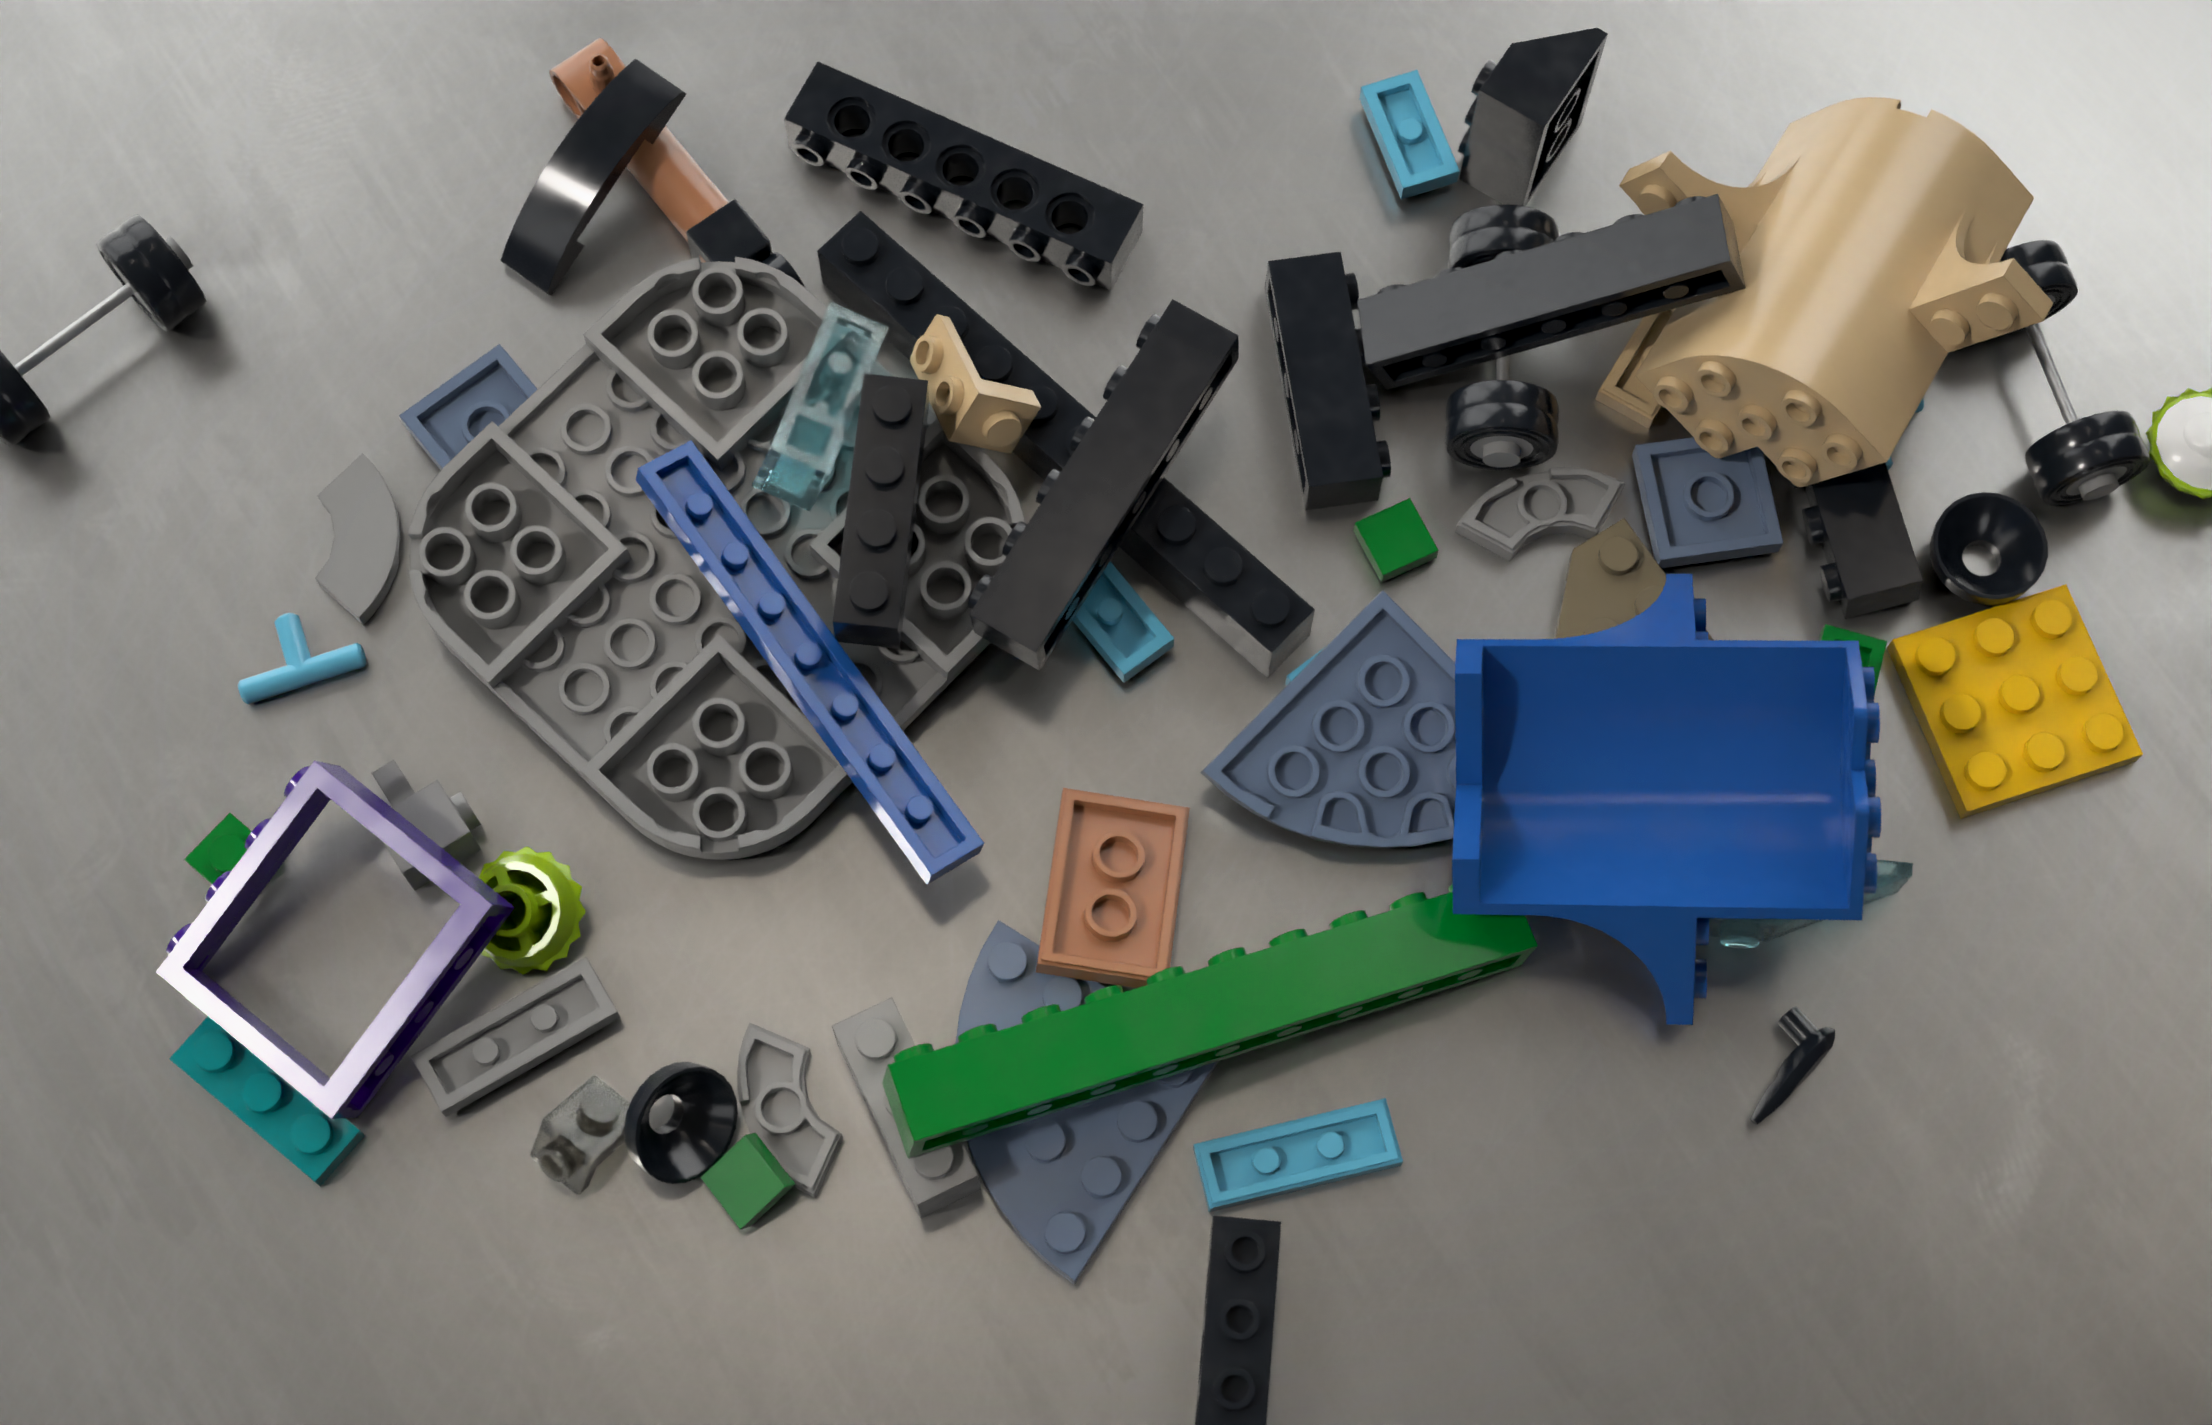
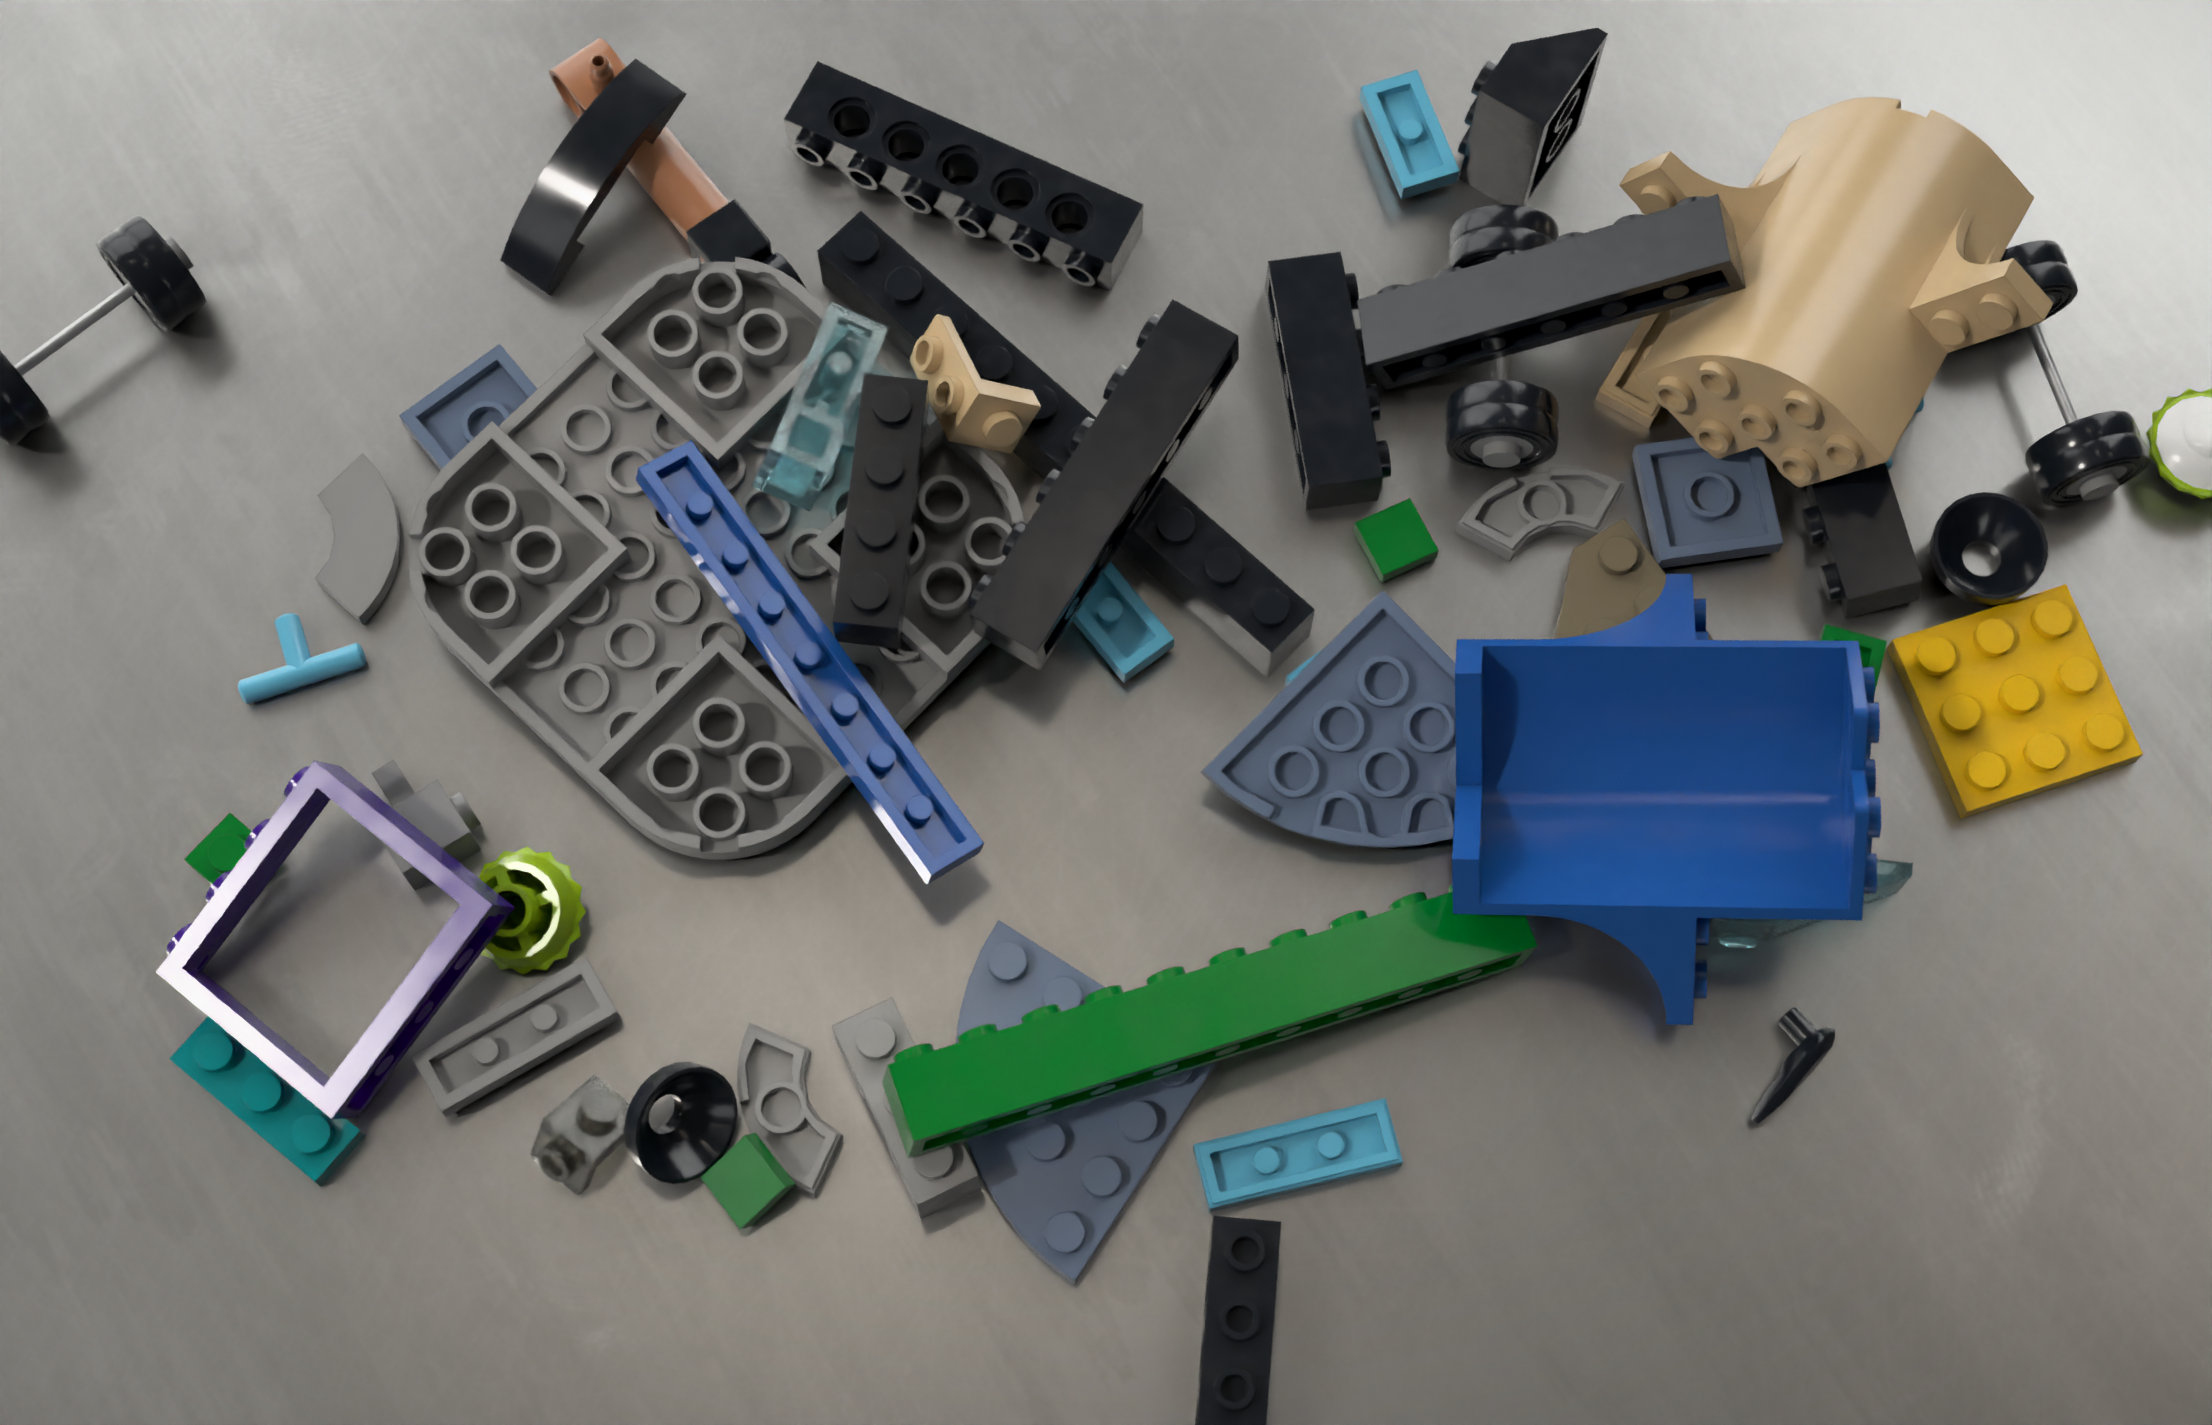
(1112, 888): nougat tile -> none

